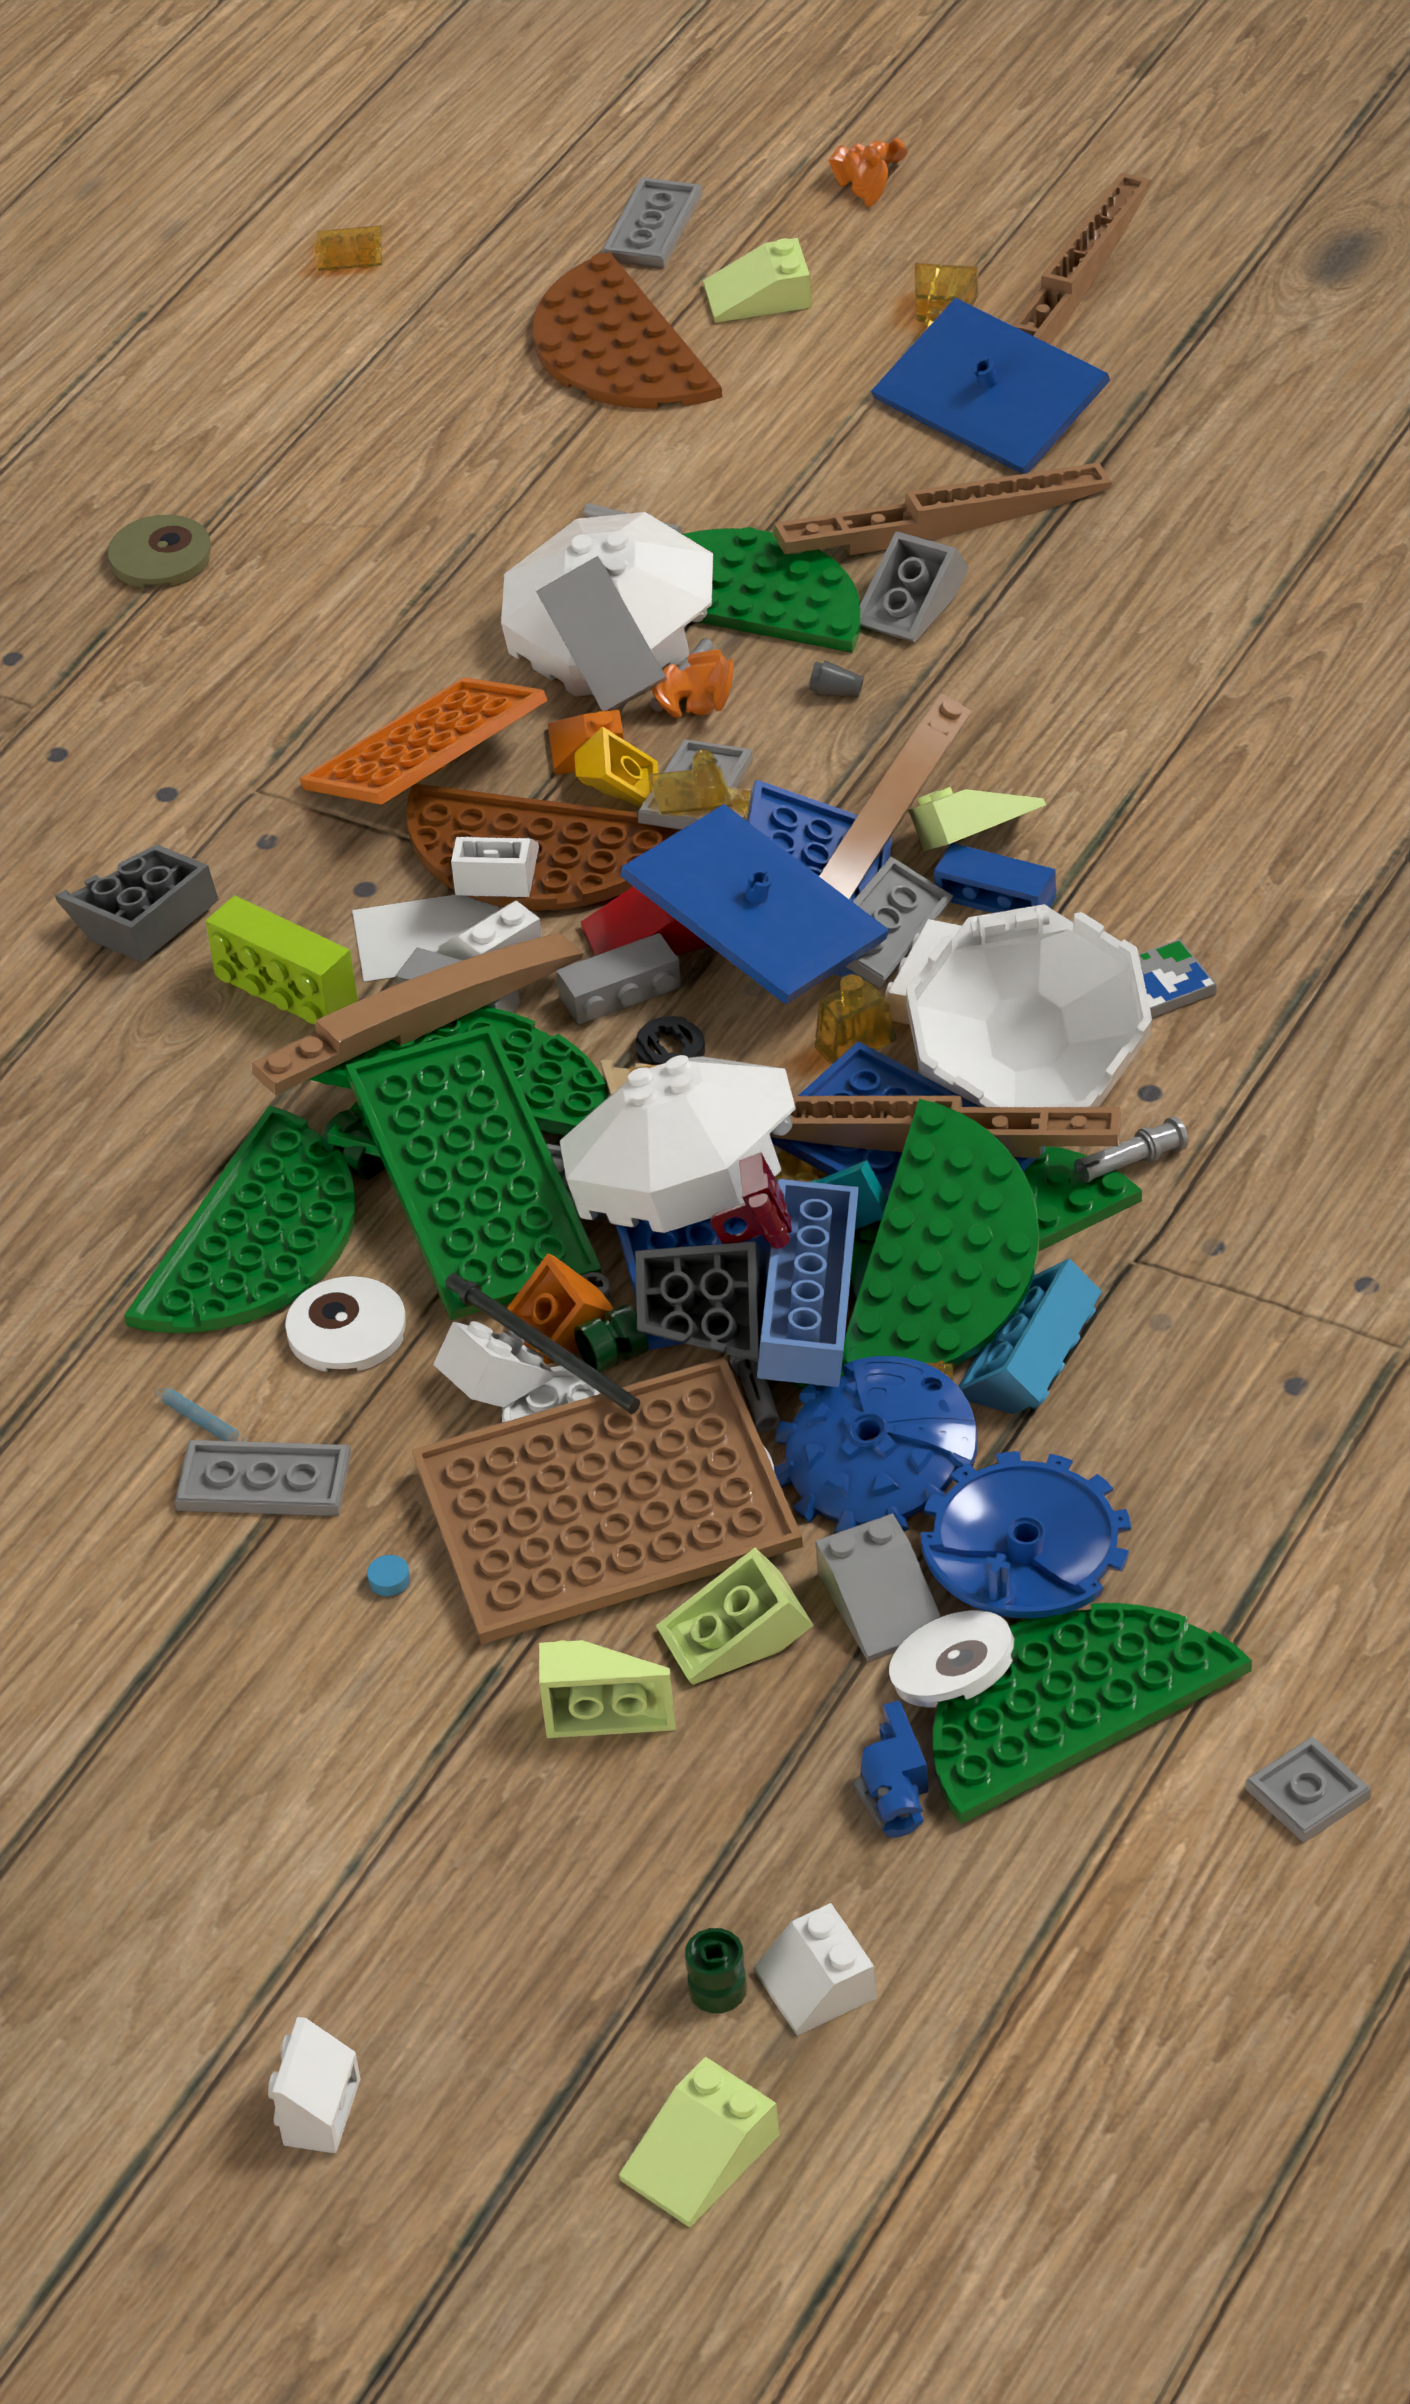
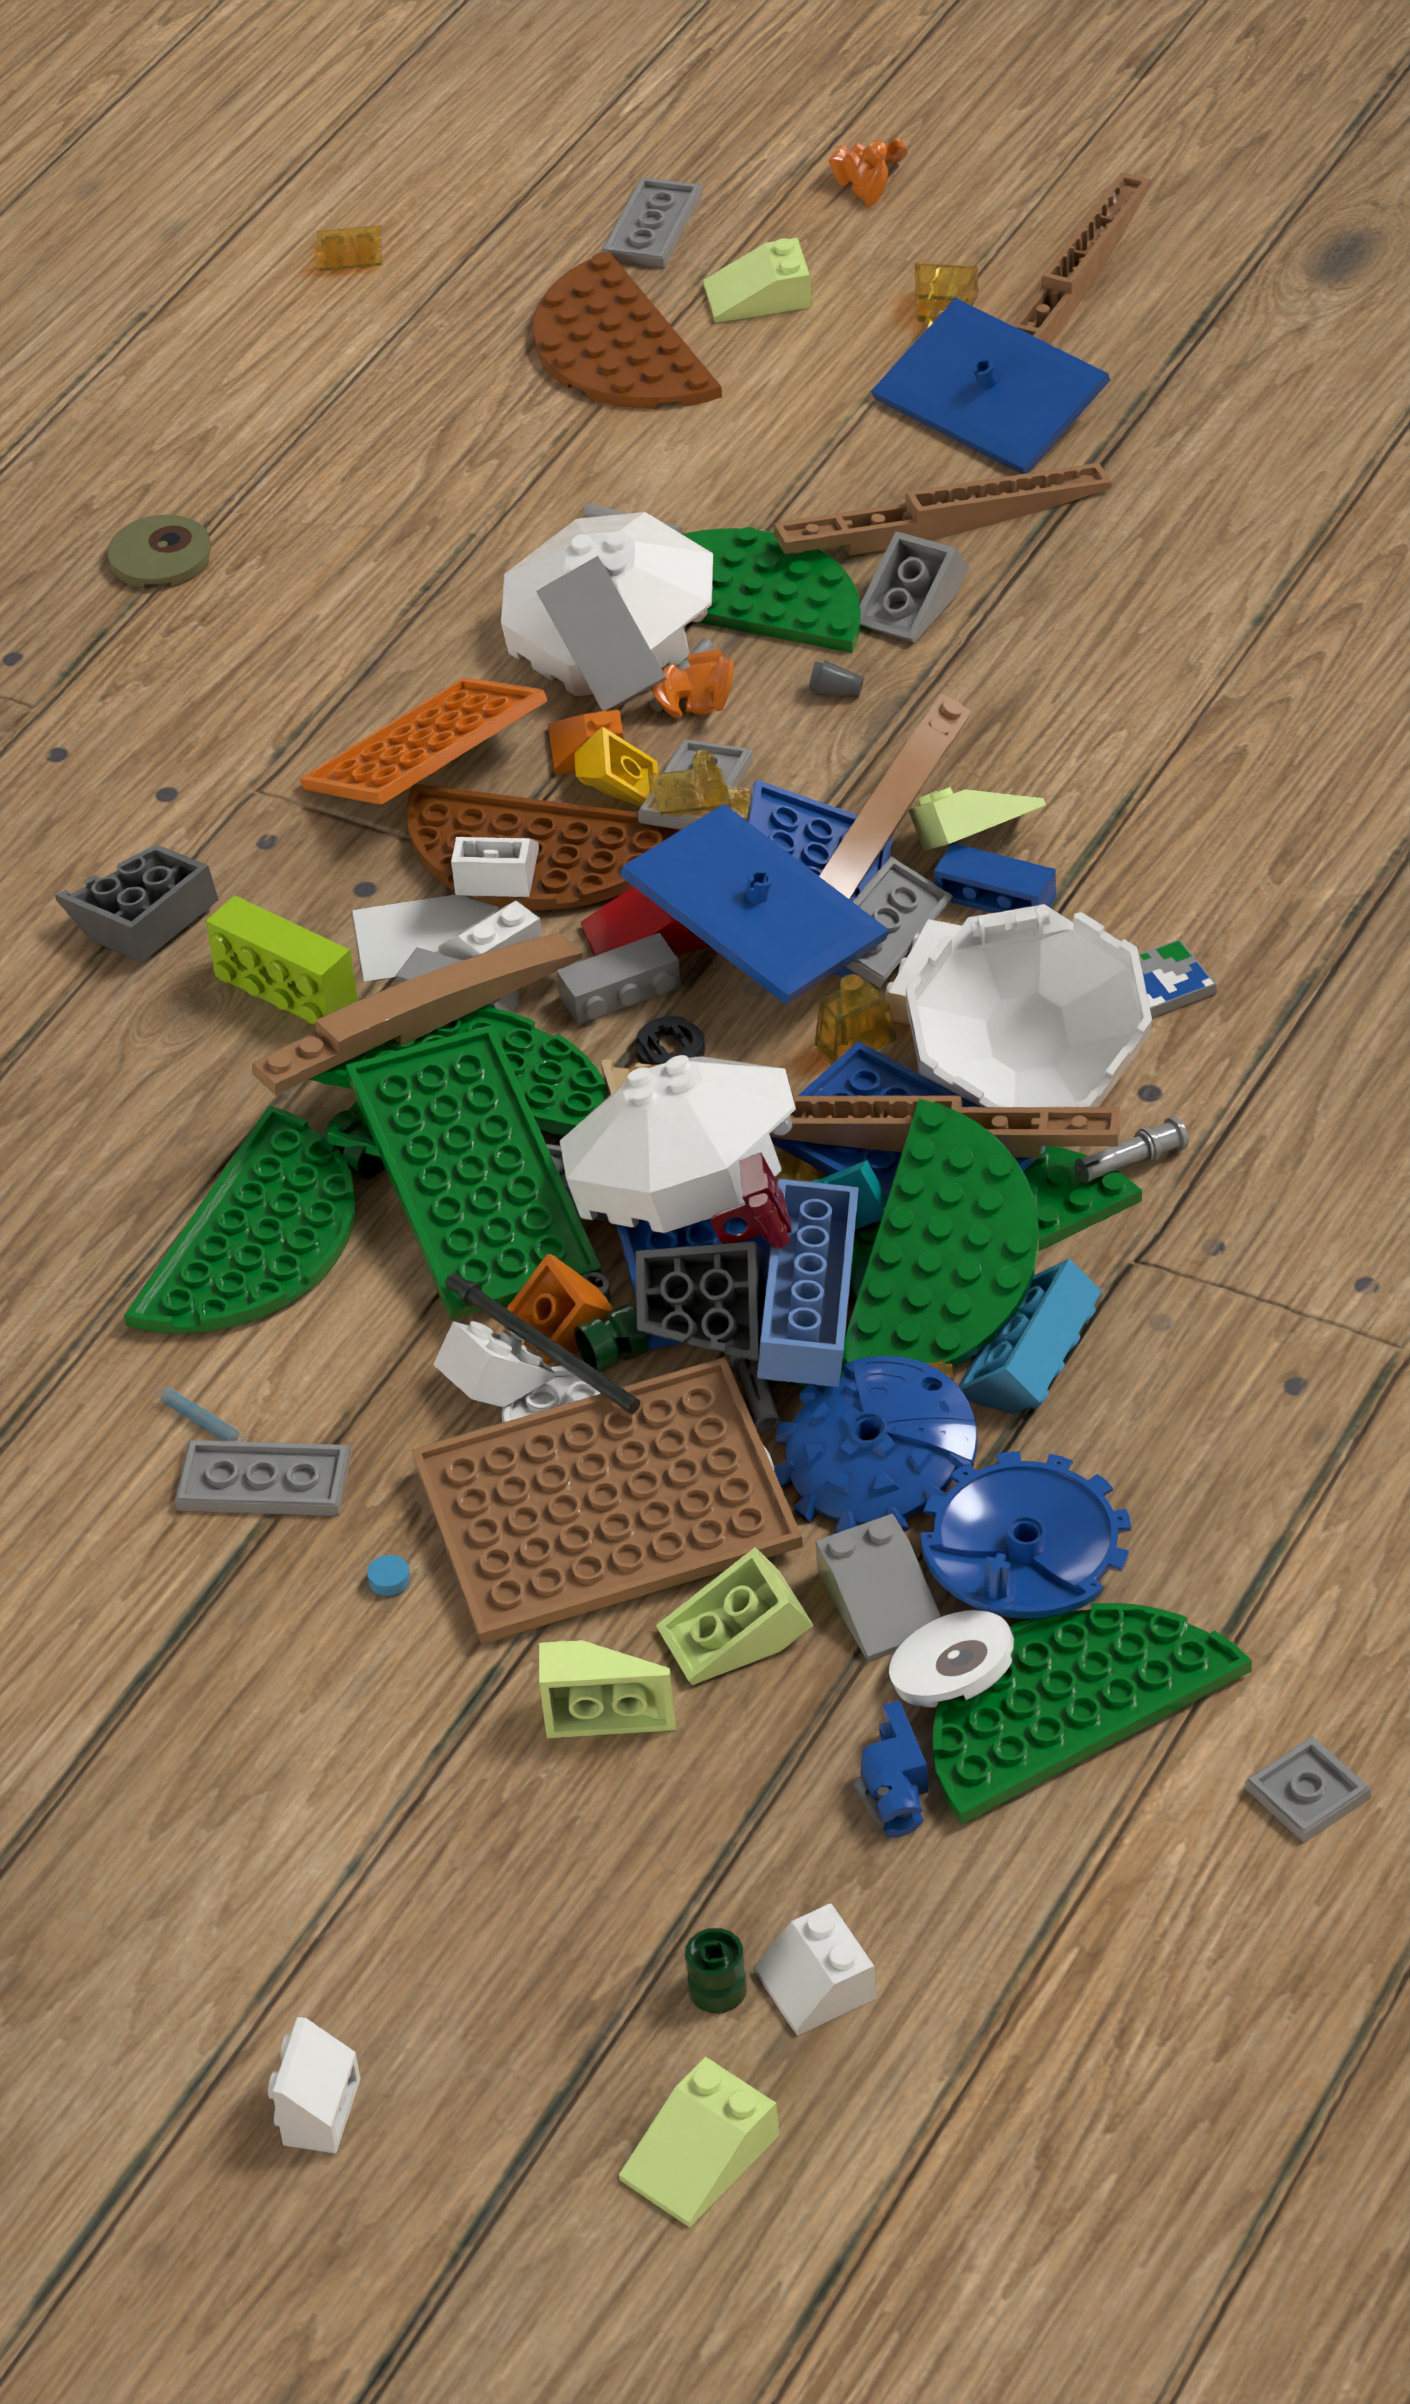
(346, 1324): white tile -> none

